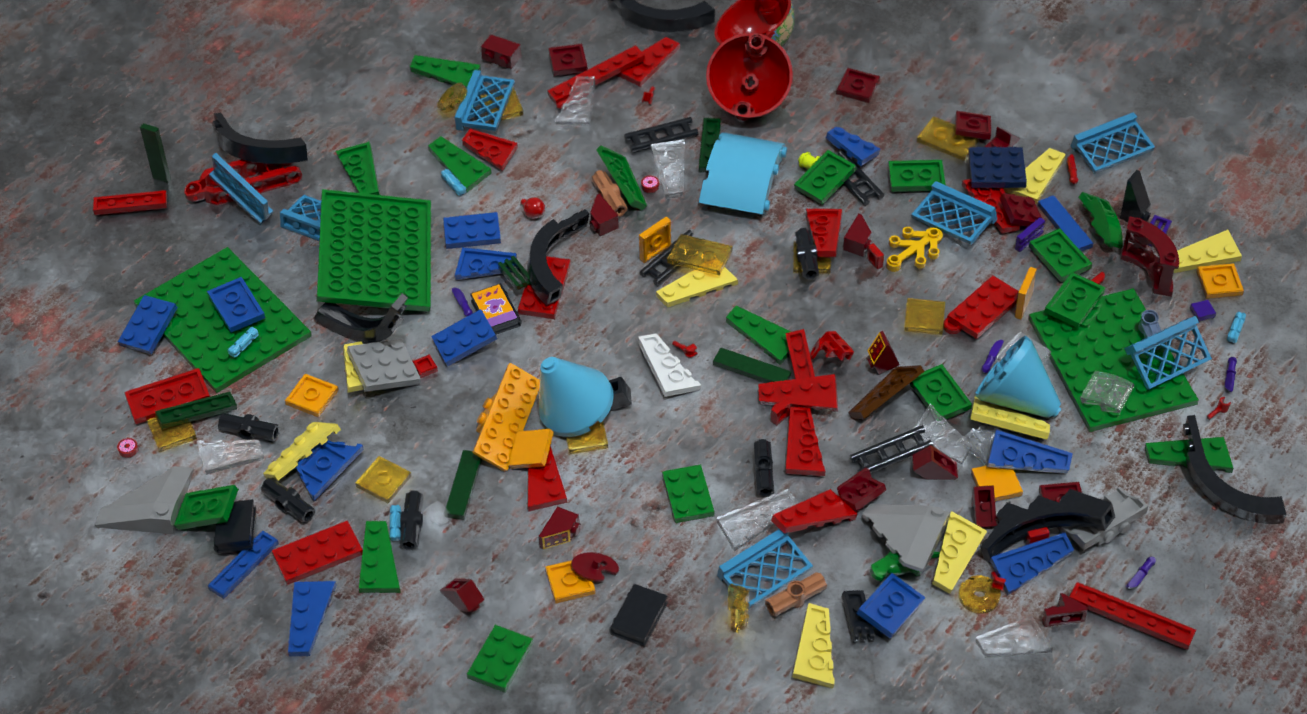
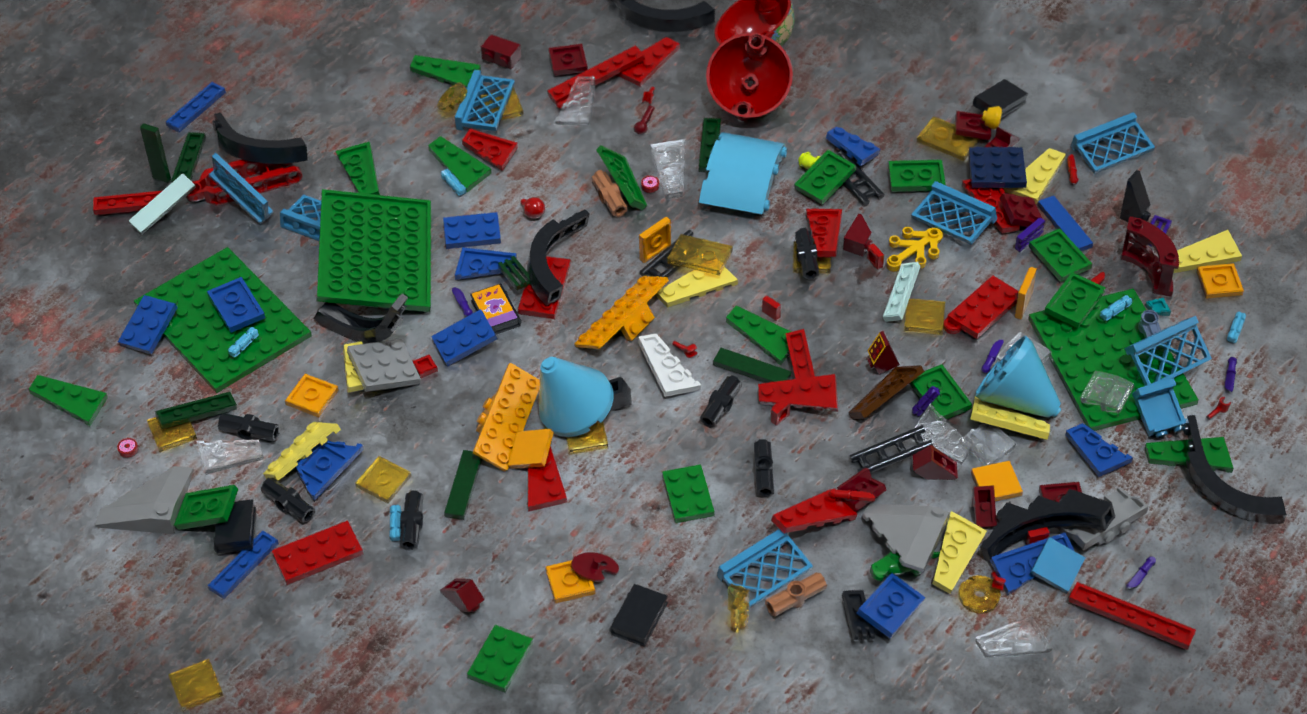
(77, 400): none -> green wing
(162, 204): none -> light aqua tile
(165, 394): red plate -> none
(189, 155): none -> dark green tile
(195, 107): none -> blue tile
(195, 685): none -> clear yellow tile
(307, 614): blue wing -> none
(378, 565): green wing -> none
(437, 513): clear piece -> none
(559, 528): dark red slope -> none
(603, 217): dark red slope -> none
(628, 314): none -> light orange bracket
(641, 126): none -> dark red bar
(667, 127): black bar -> none
(720, 401): none -> black piece
(753, 519): clear wing -> none
(771, 308): none -> red tile
(802, 445): red wing -> none
(814, 650): light yellow wing -> none
(833, 346): red piece -> none
(854, 495): none -> red piece
(858, 85): dark red tile -> none
(901, 292): none -> light aqua tile
(920, 407): none -> dark purple axle
(992, 117): none -> yellow cone
(1002, 94): none -> black piece
(1023, 454): blue wing -> none
(1057, 565): none -> dark azure tile
(1068, 612): dark red slope -> none
(1097, 452): none -> blue wing
(1104, 220): green slope -> none
(1116, 308): none -> medium azure axle
(1159, 306): none -> teal tile
(1159, 408): none -> dark azure panel
(1203, 310): dark purple tile -> none

